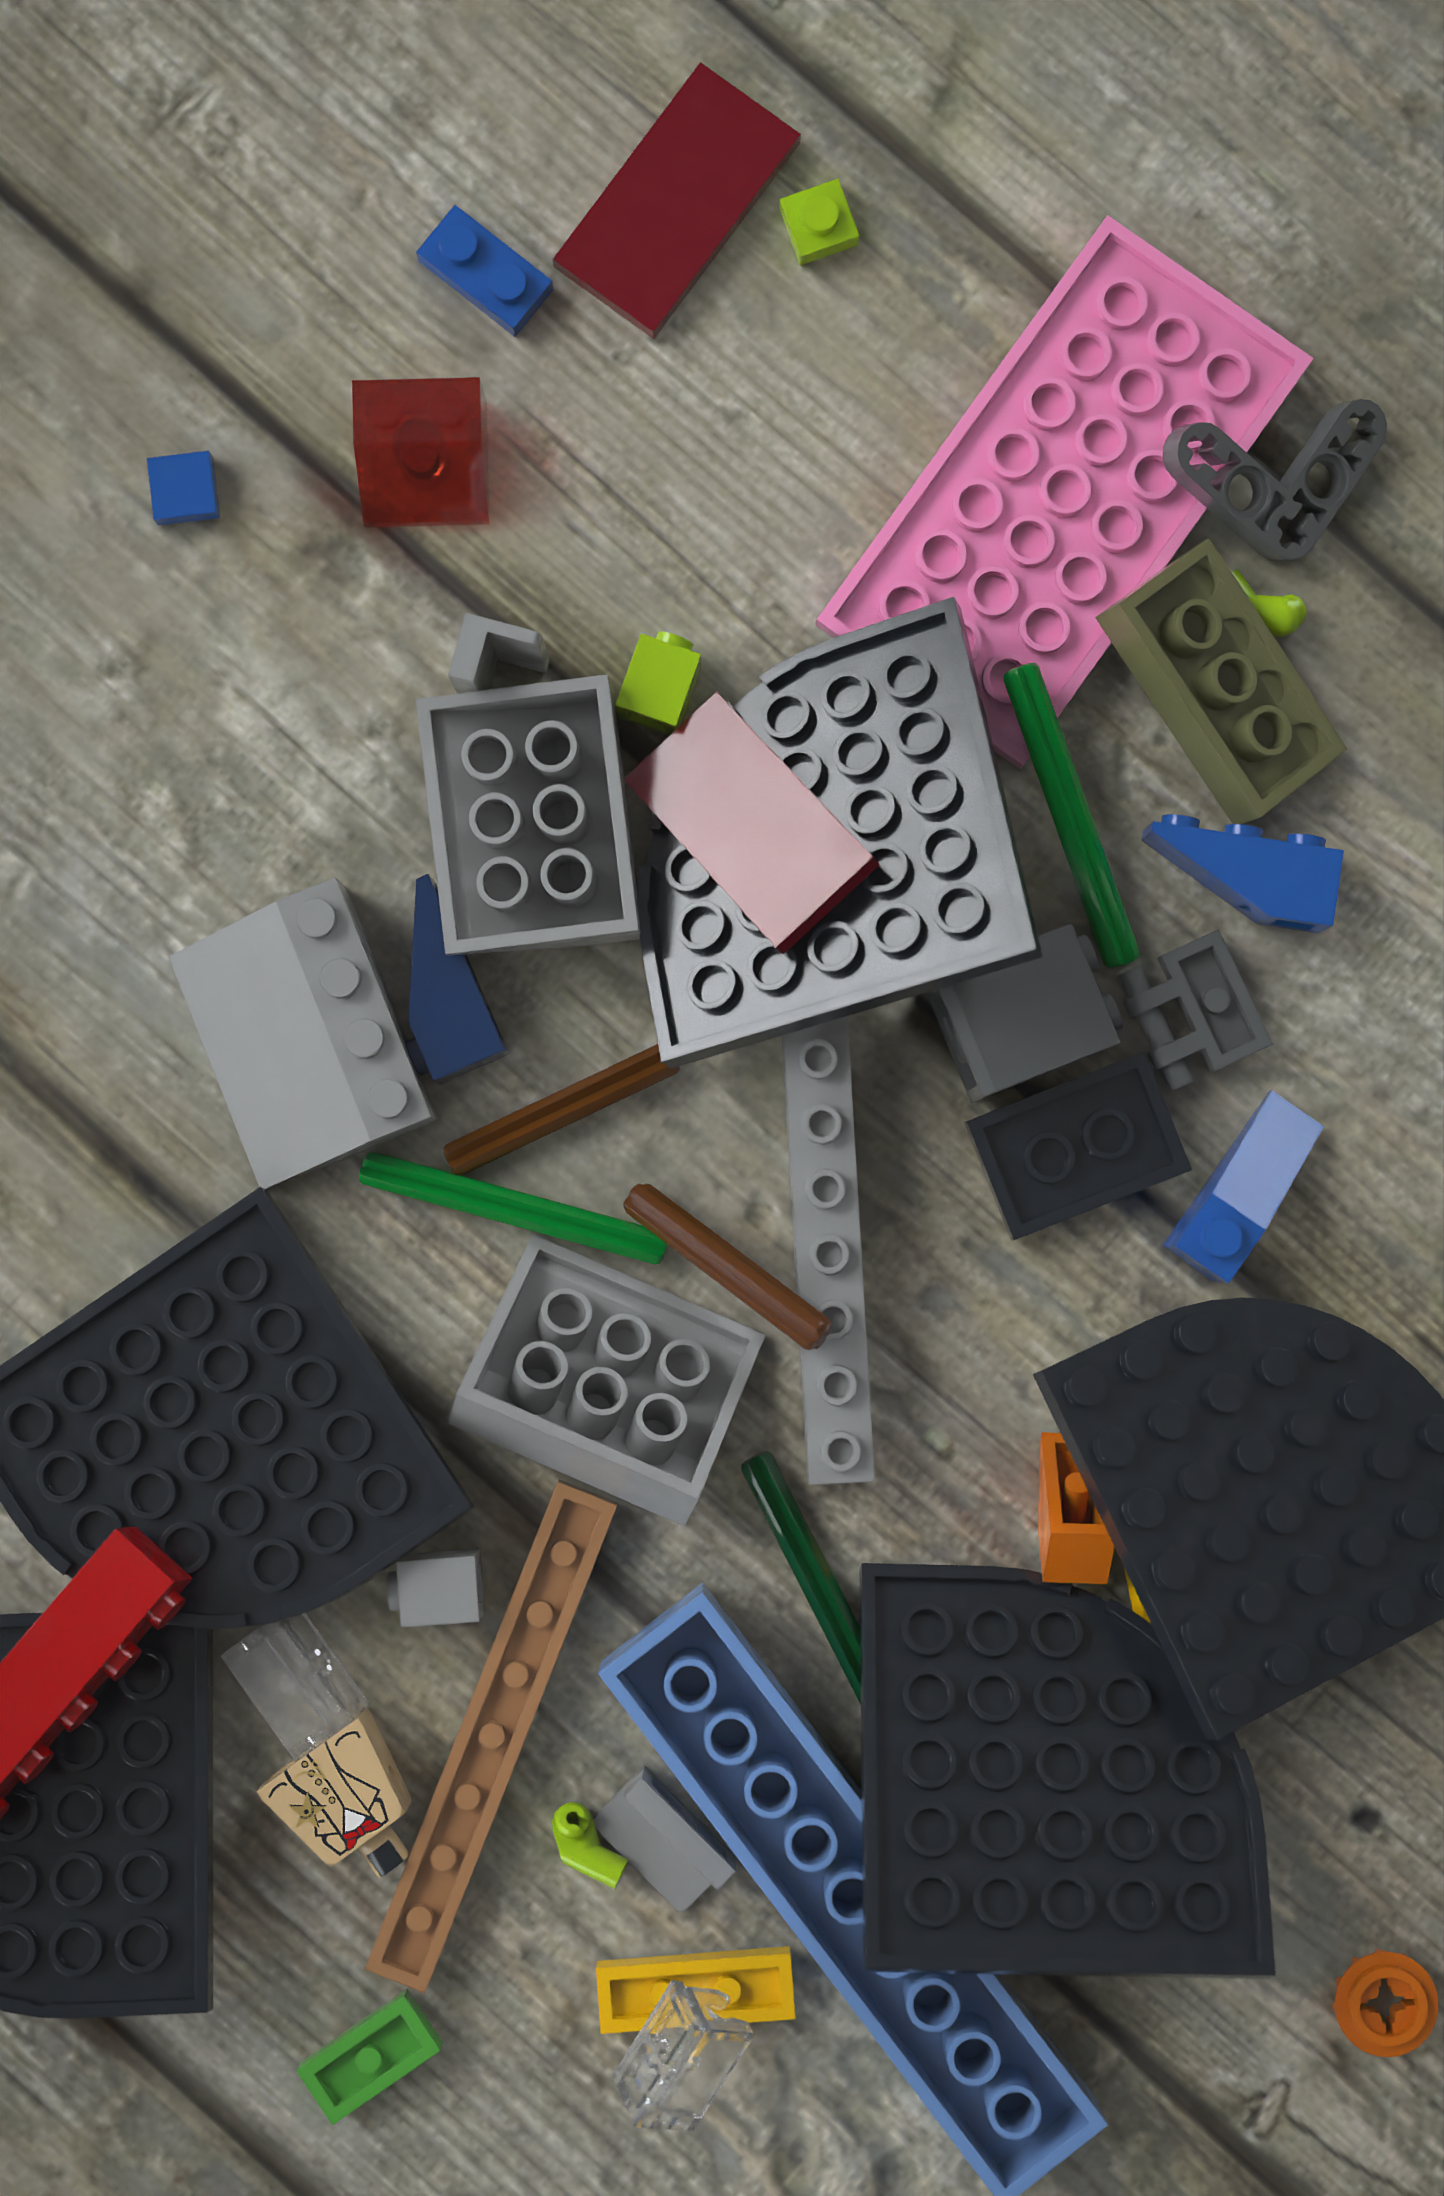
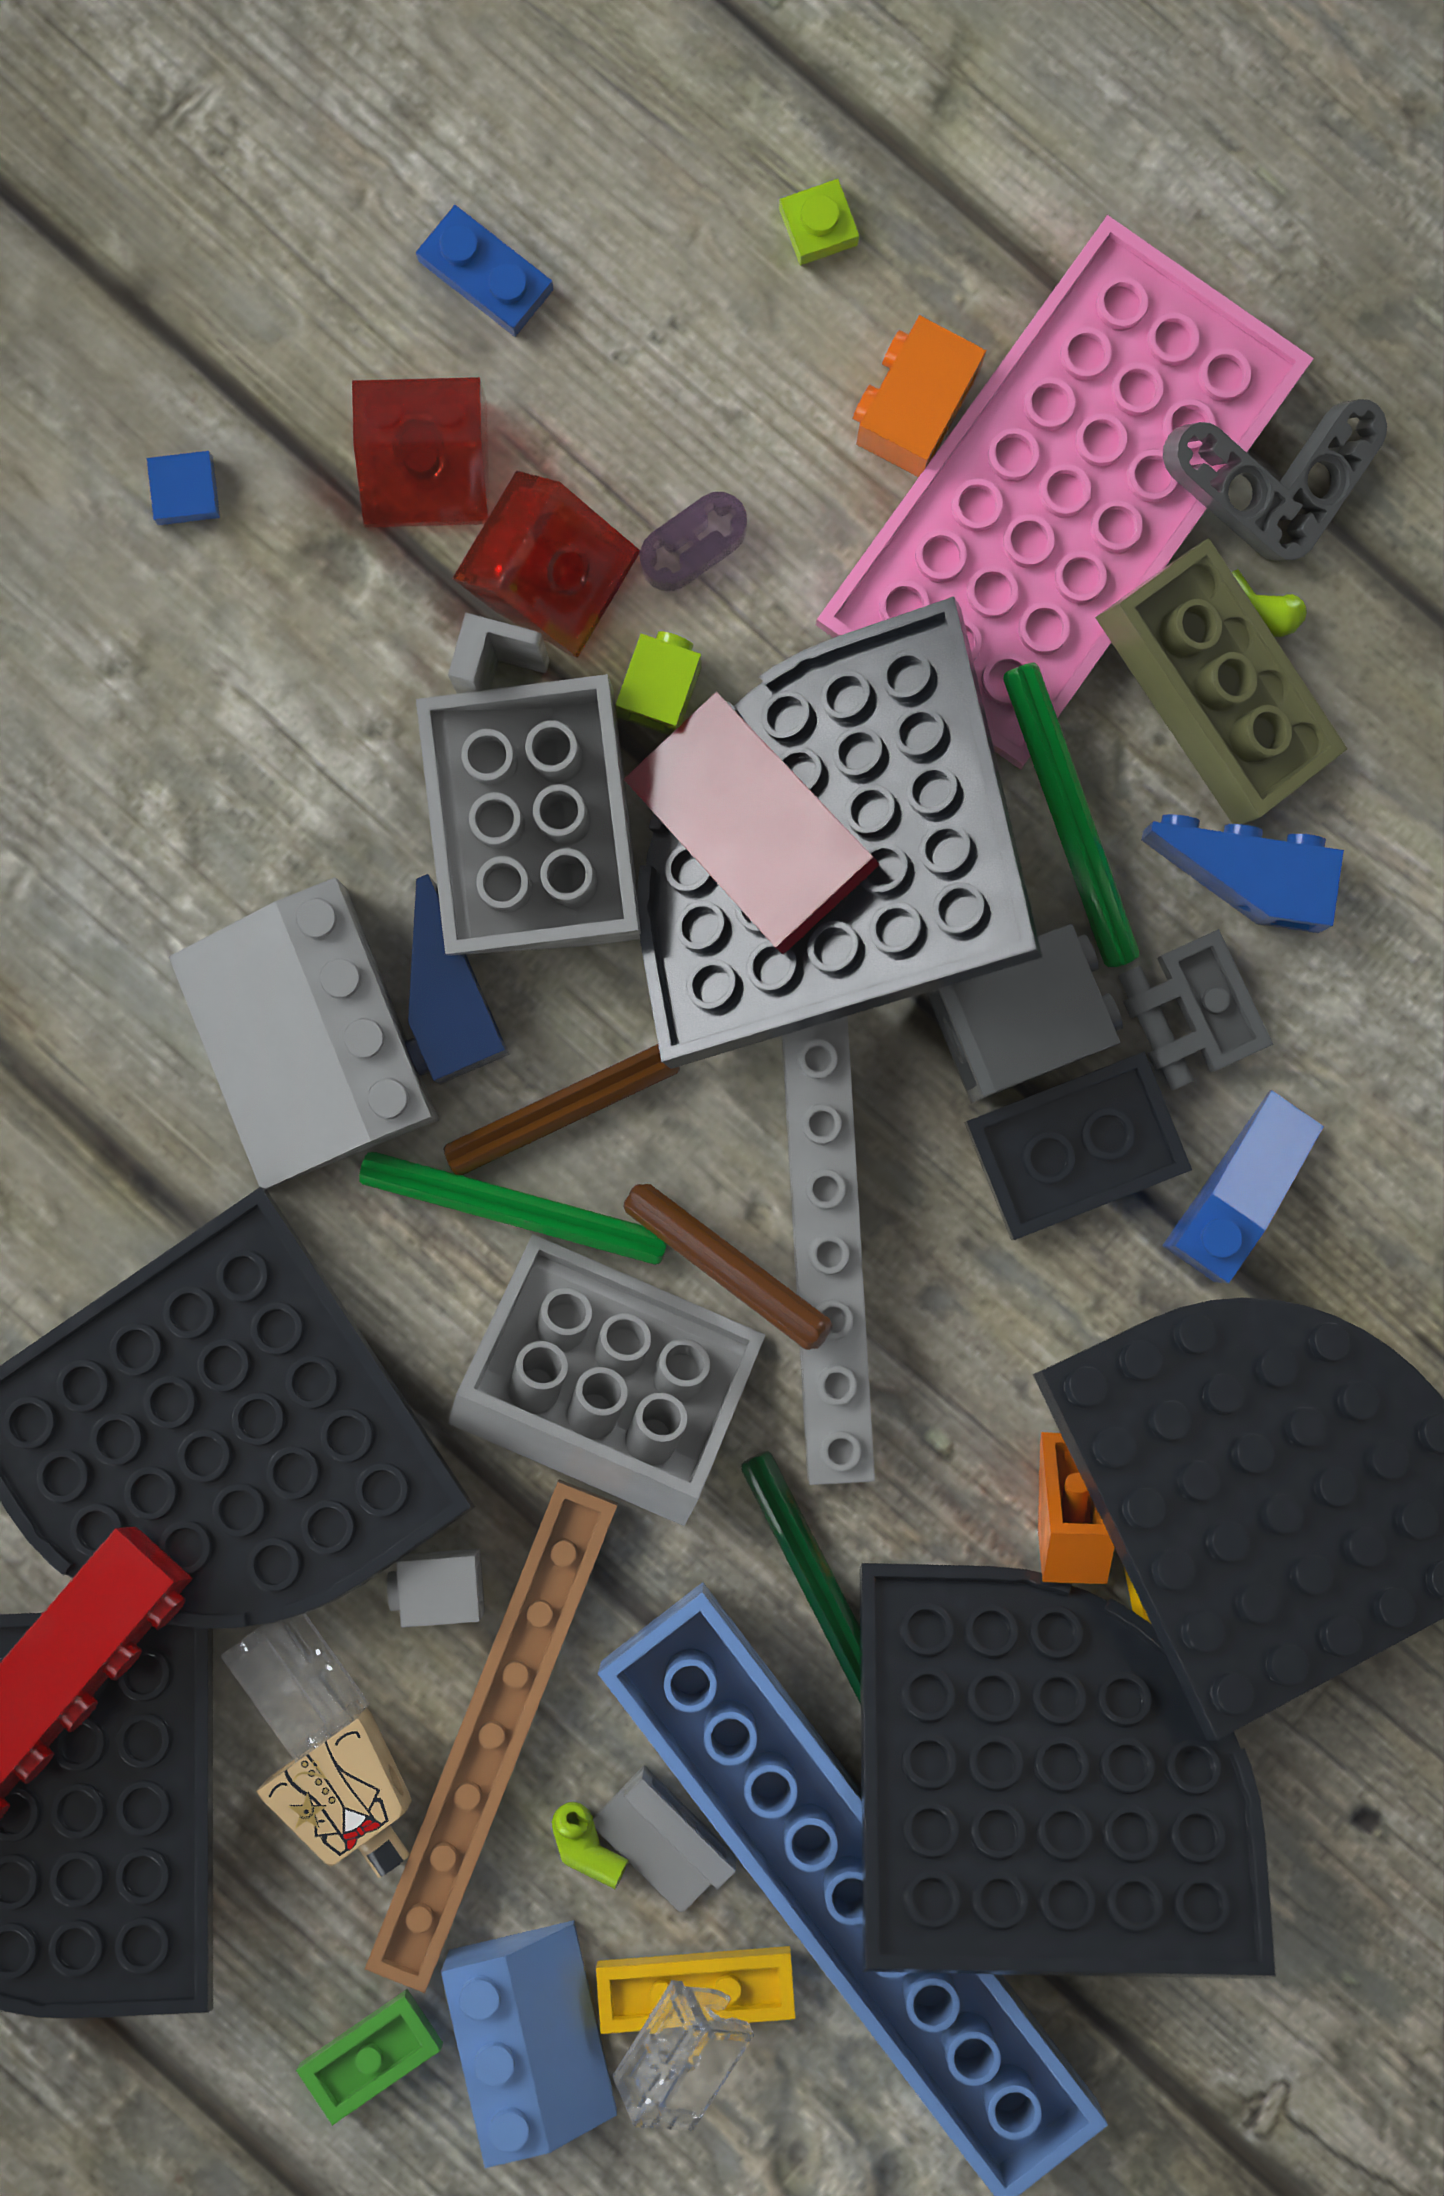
(528, 2042): none -> medium blue slope
(547, 562): none -> clear red slope
(676, 200): dark red tile -> none
(685, 529): none -> clear purple beam
(919, 395): none -> orange brick
(1407, 2022): orange gear -> none

